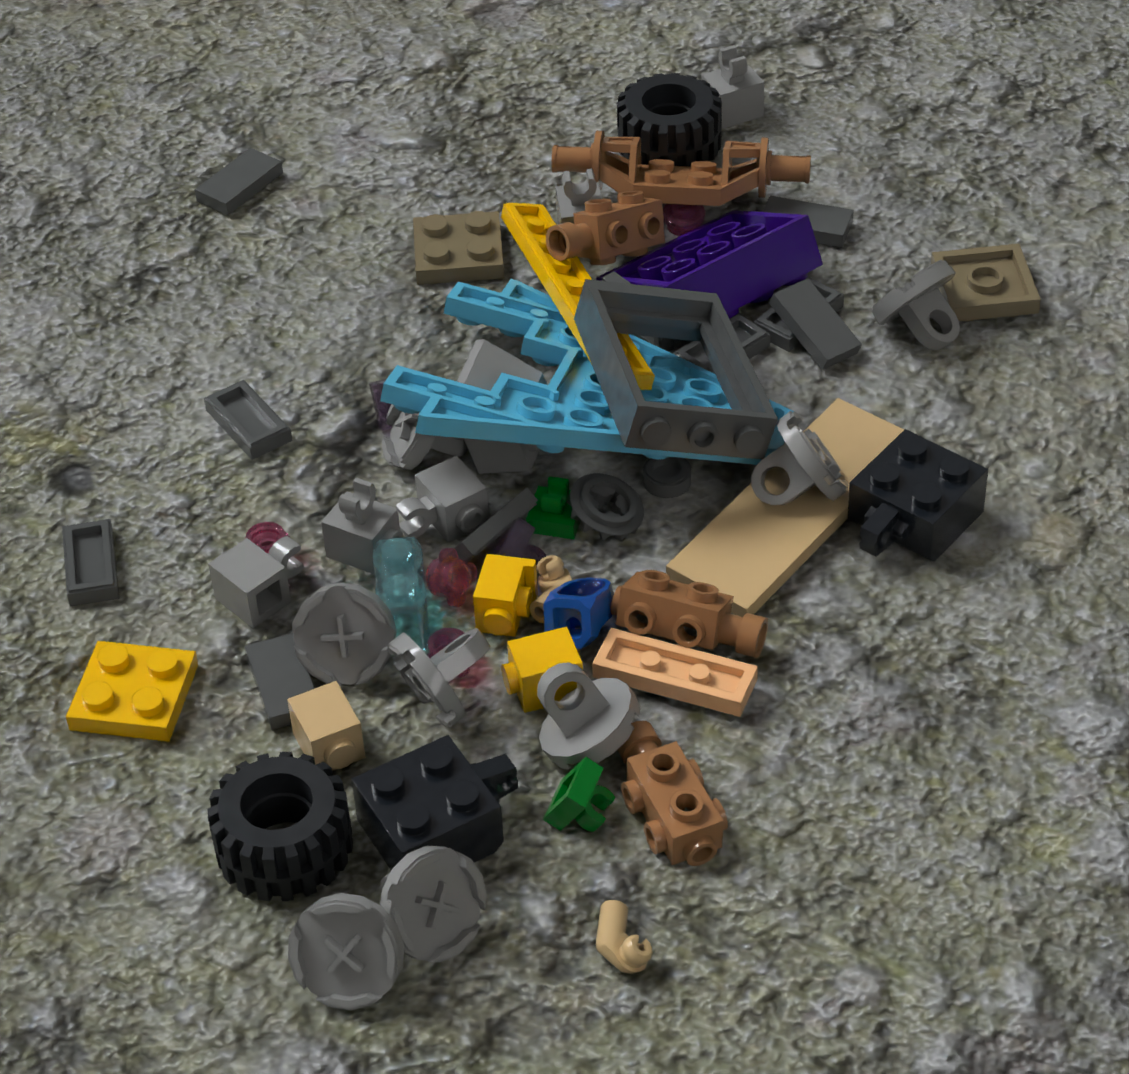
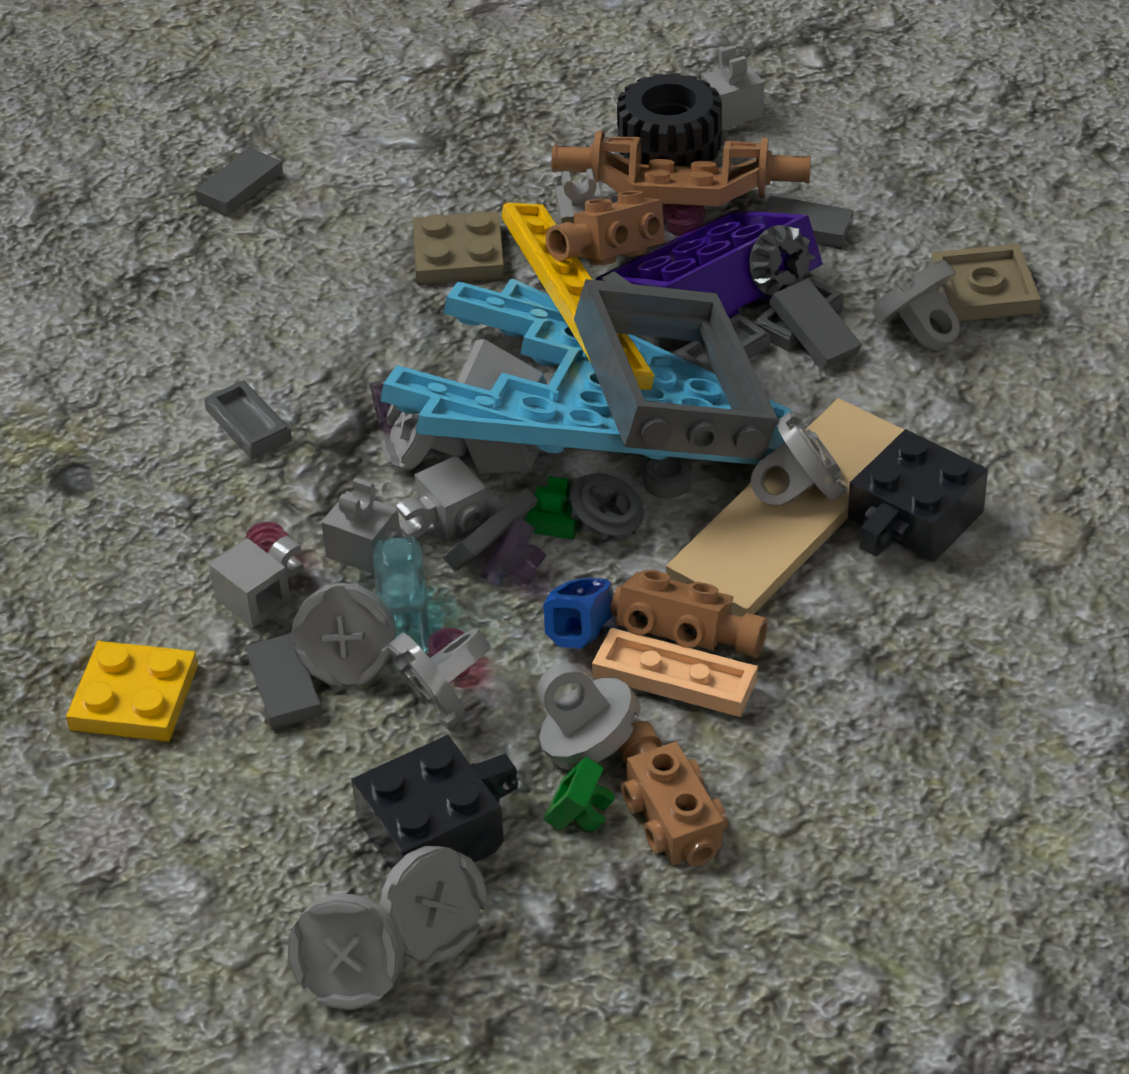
(90, 562): dark grey tile -> none
(286, 858): black tyre -> none
(327, 726): tan brick -> none
(440, 577): clear pink plate -> none
(504, 594): yellow brick -> none
(531, 658): yellow brick -> none
(551, 576): tan arm -> none
(615, 944): tan arm -> none
(766, 258): none -> dark grey gear

